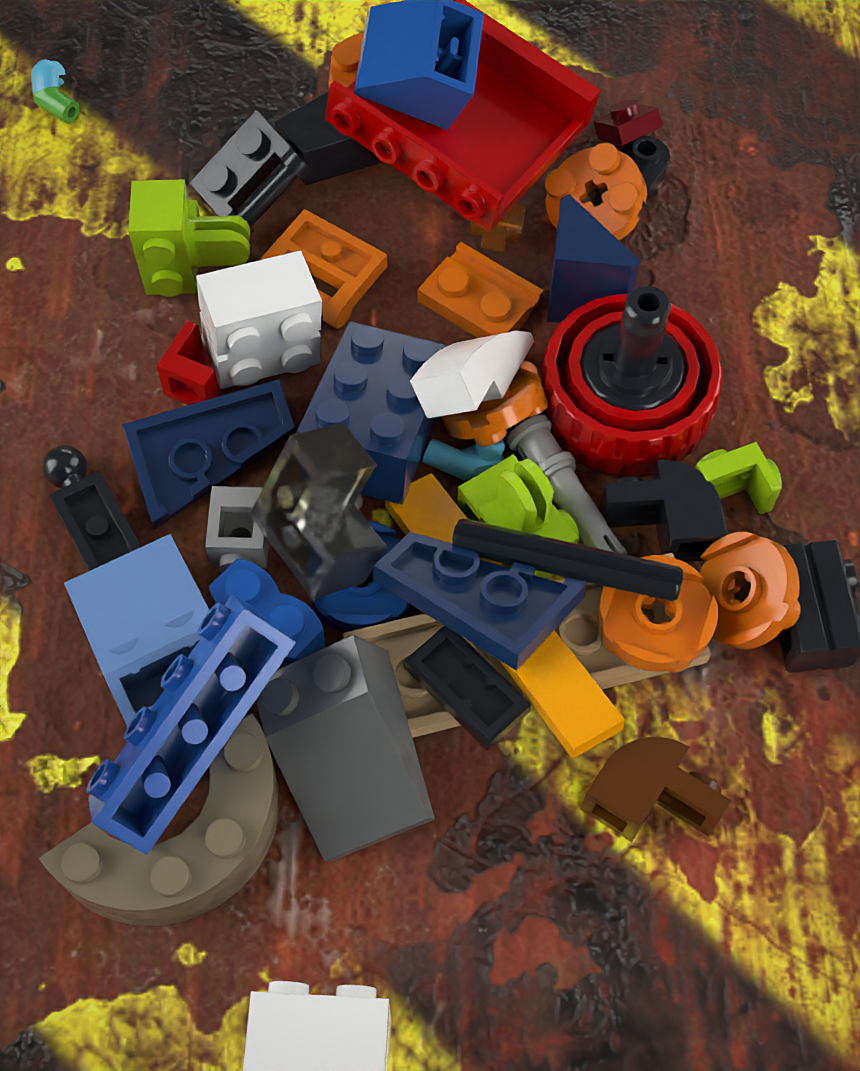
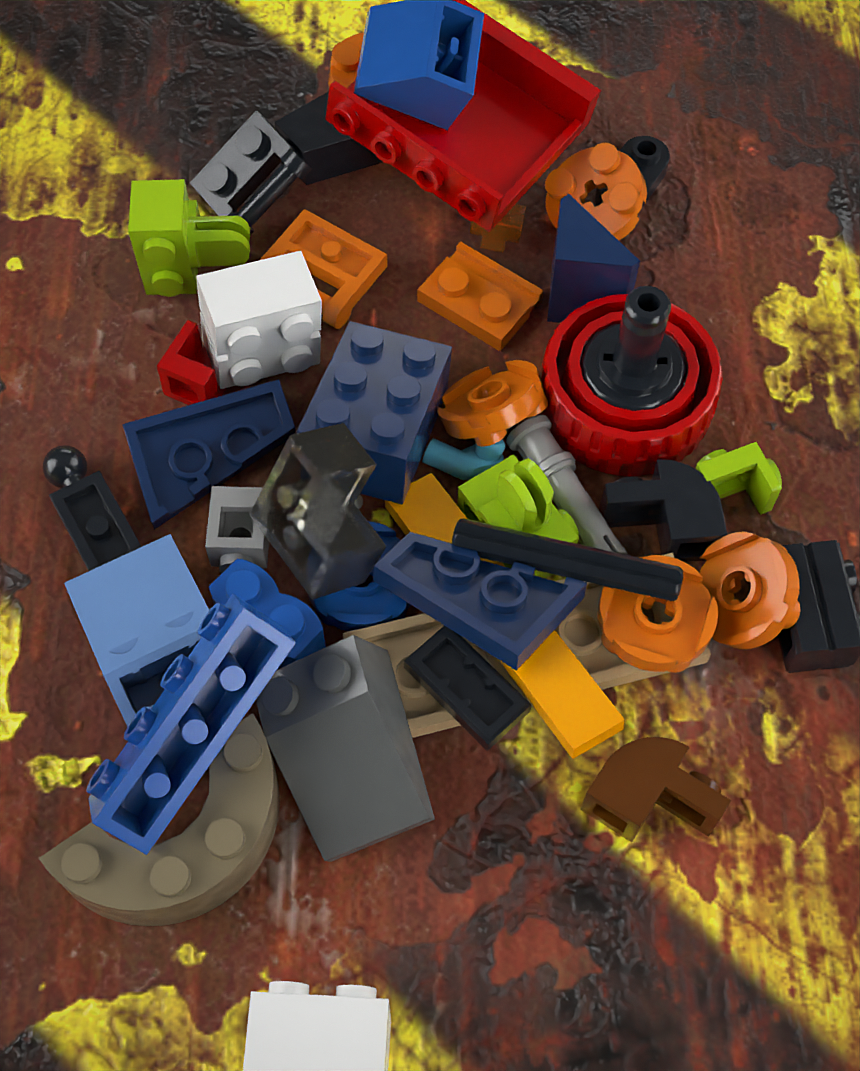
(47, 93): arm -> none
(470, 373): white slope -> none
(627, 122): dark red plate -> none

